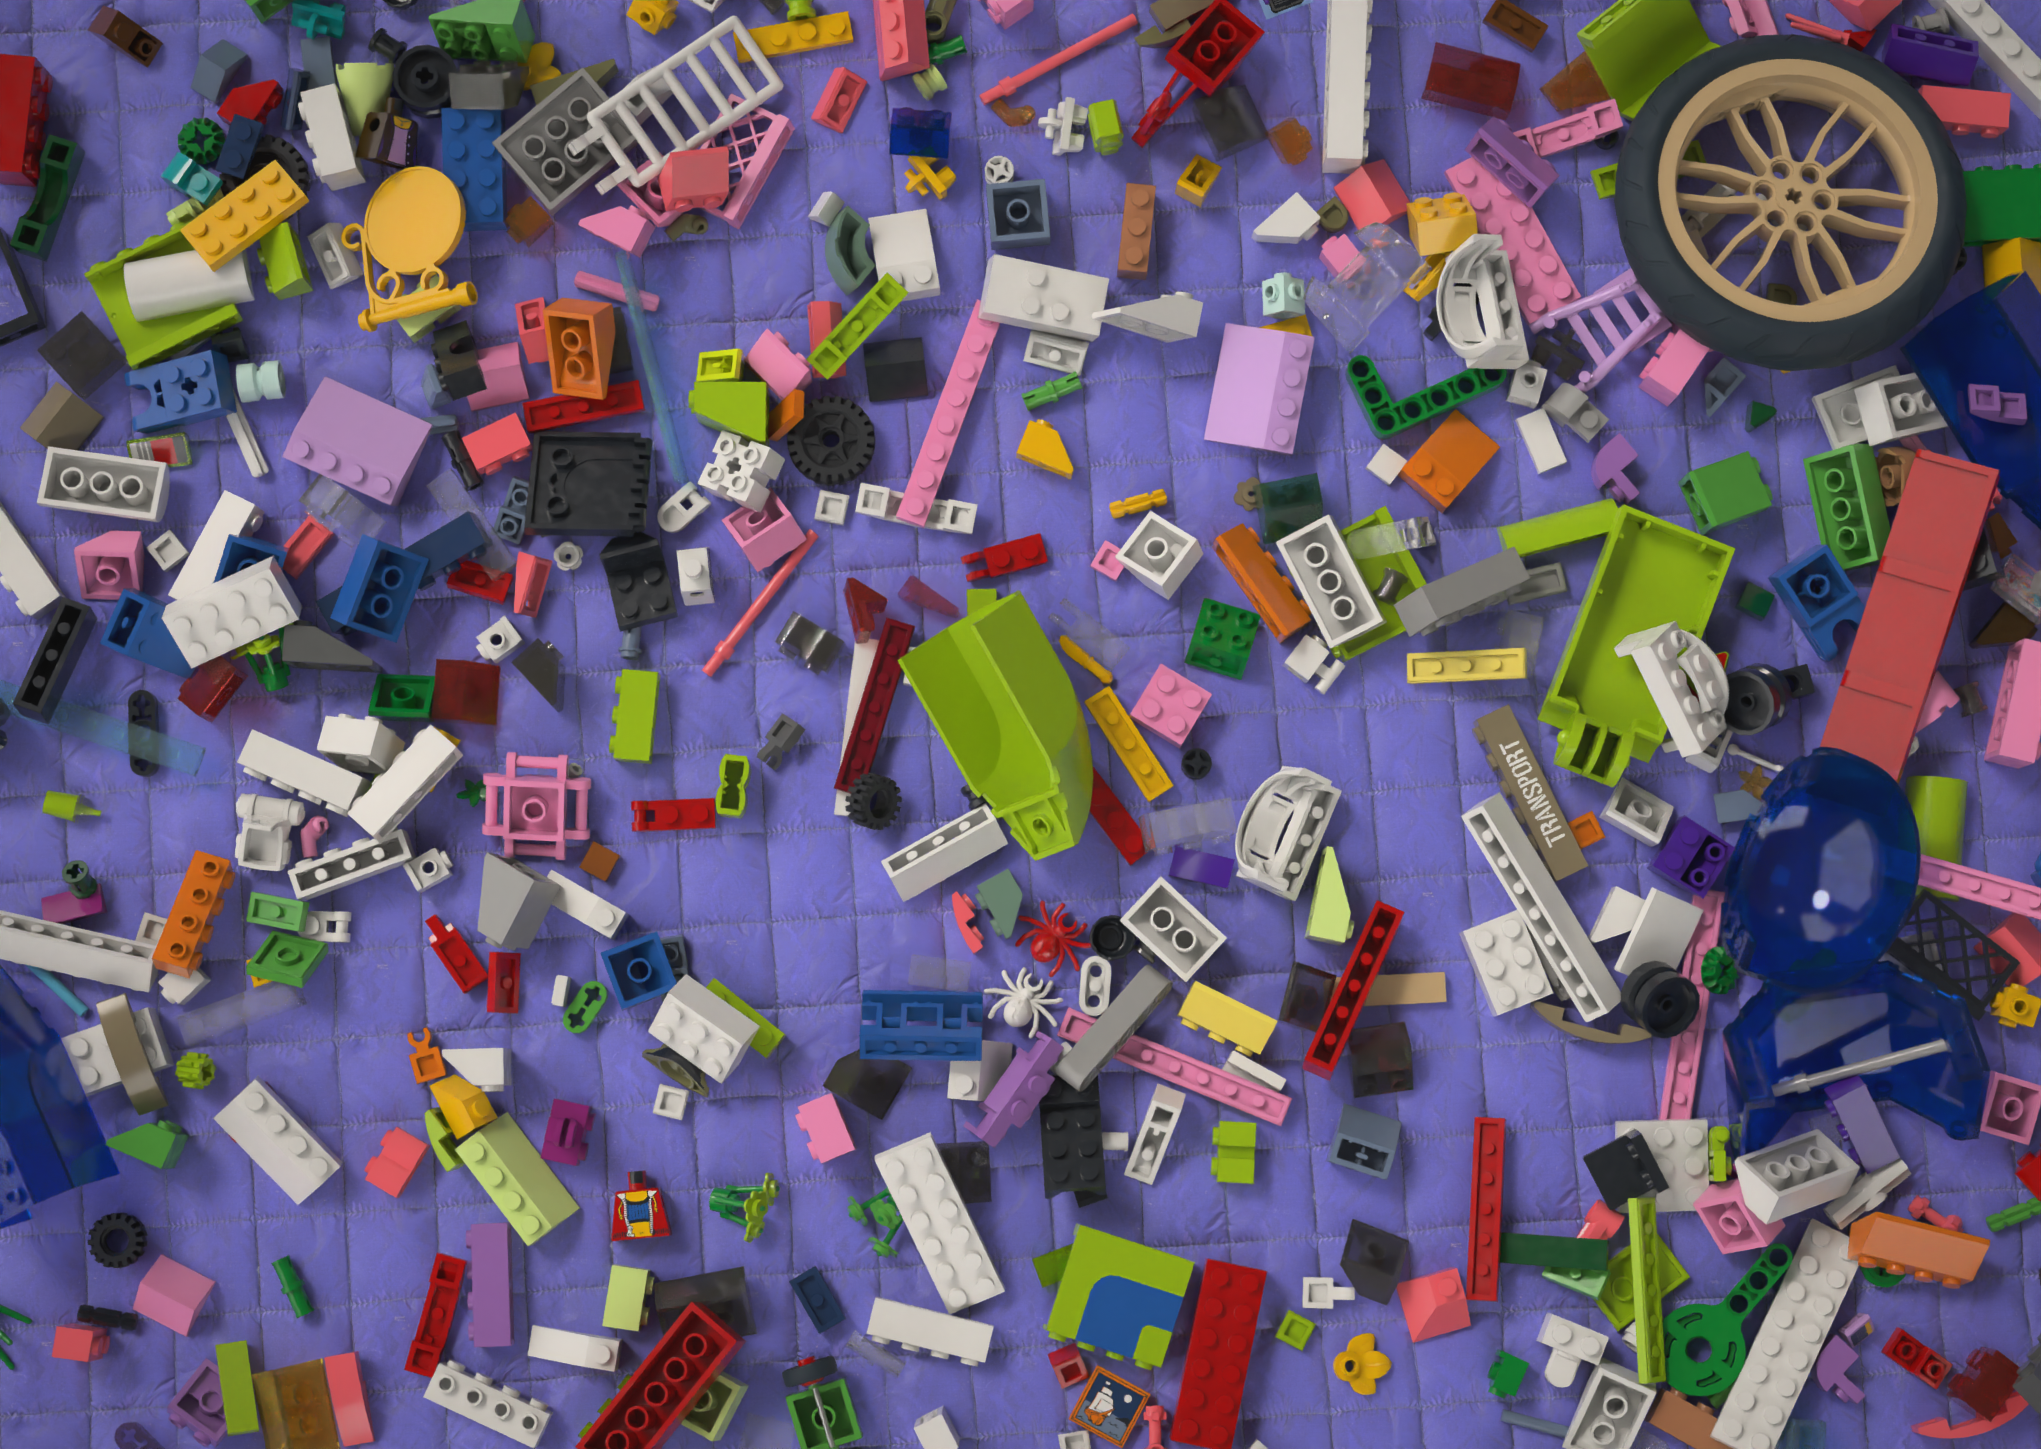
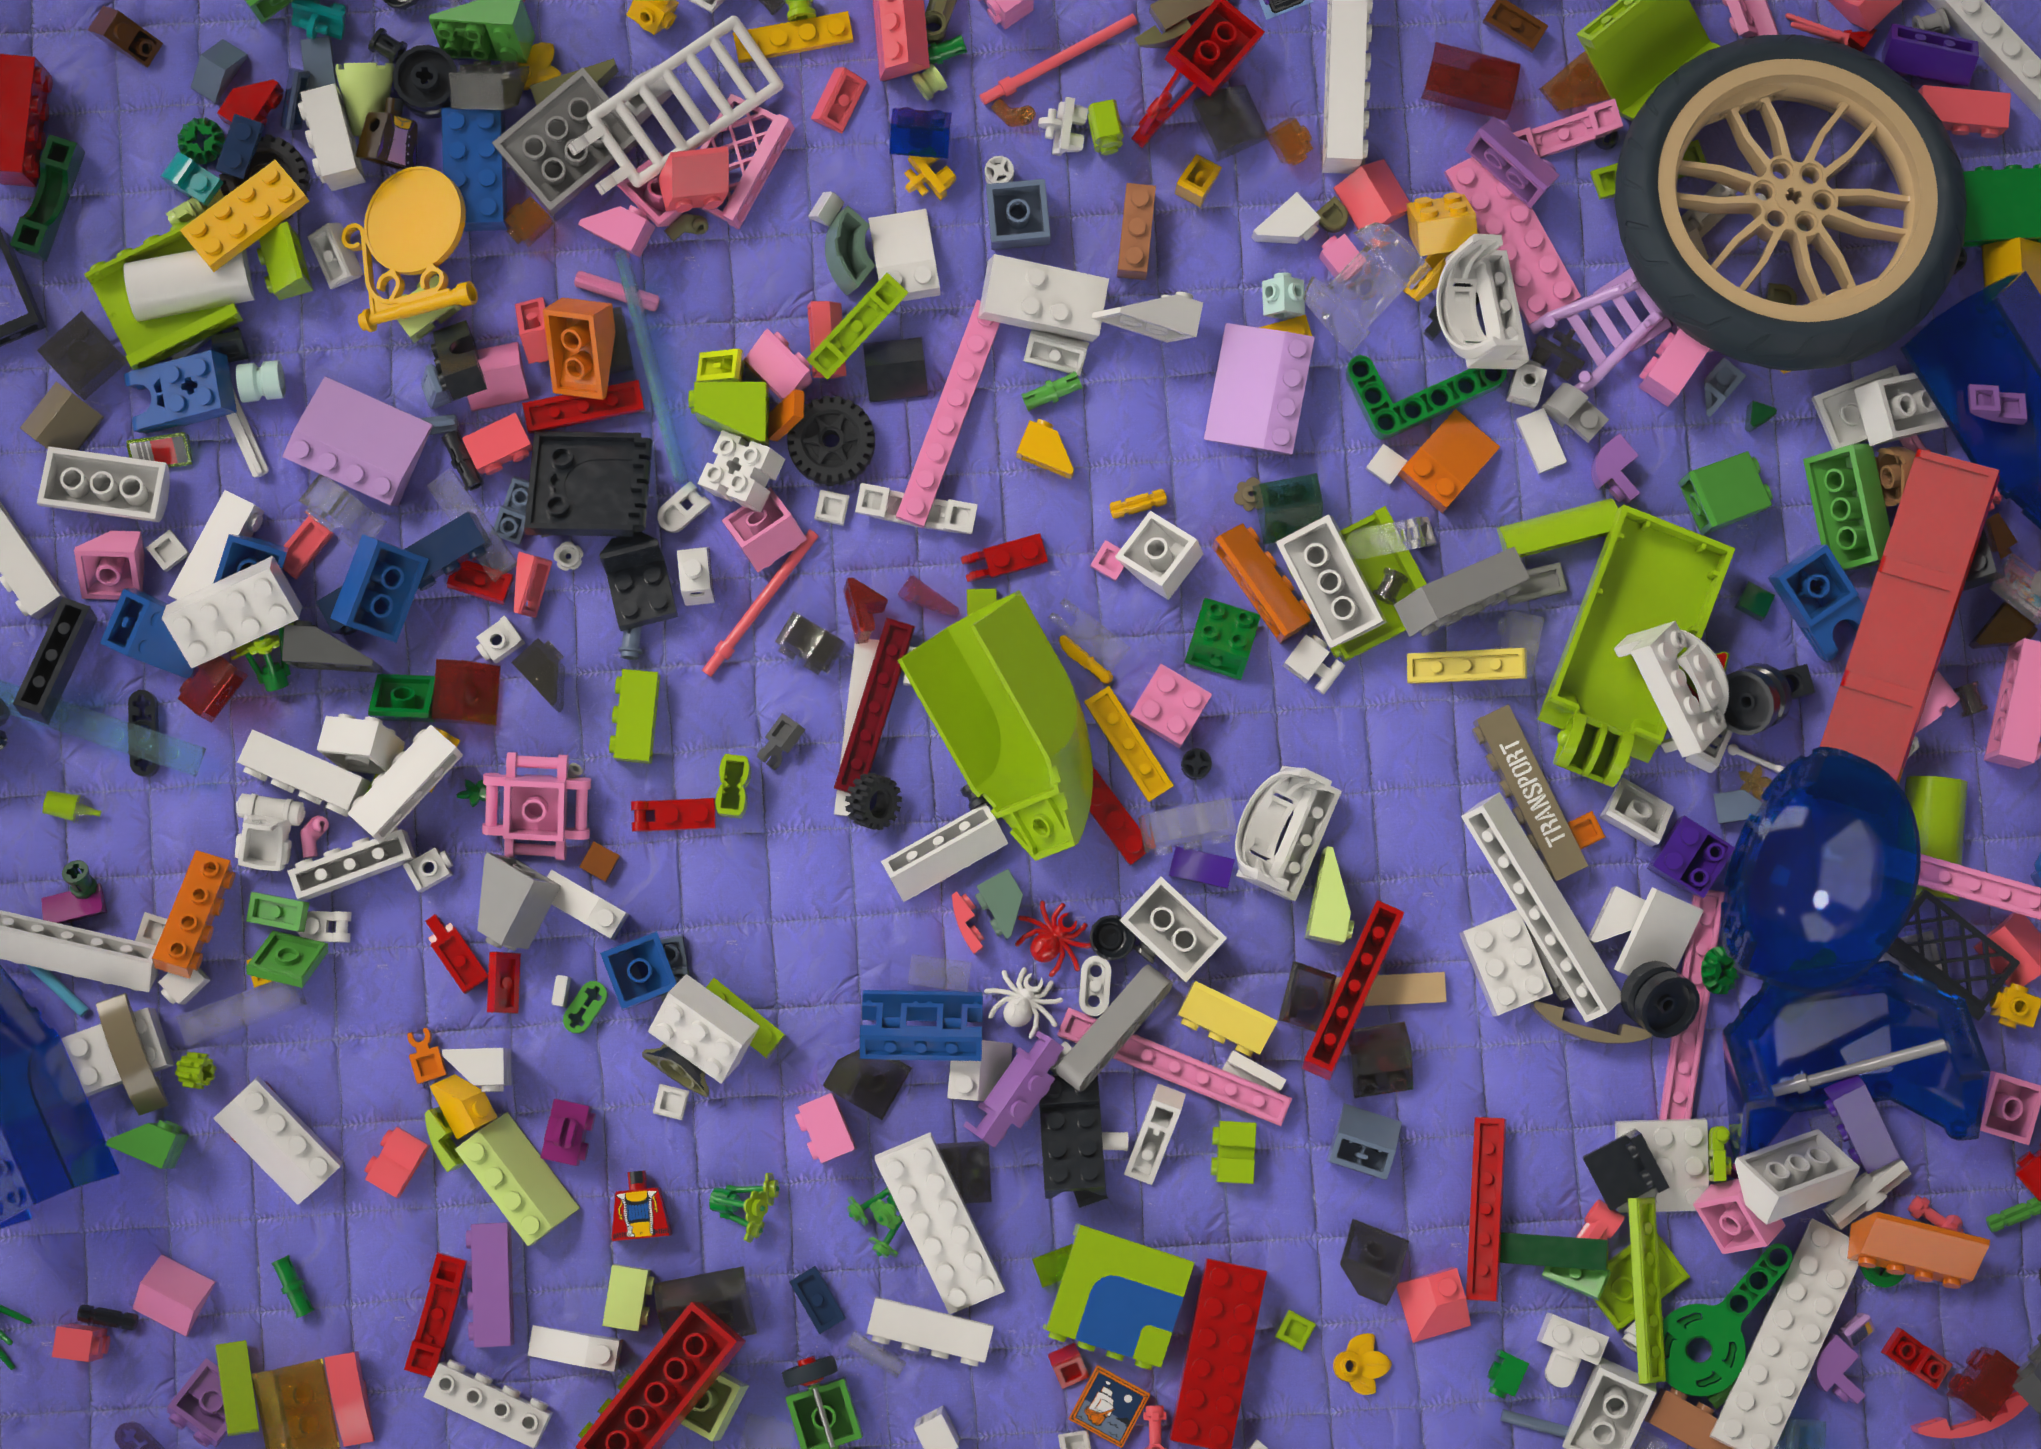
(99, 1240): black tyre -> none
(1319, 1292): white plate -> none

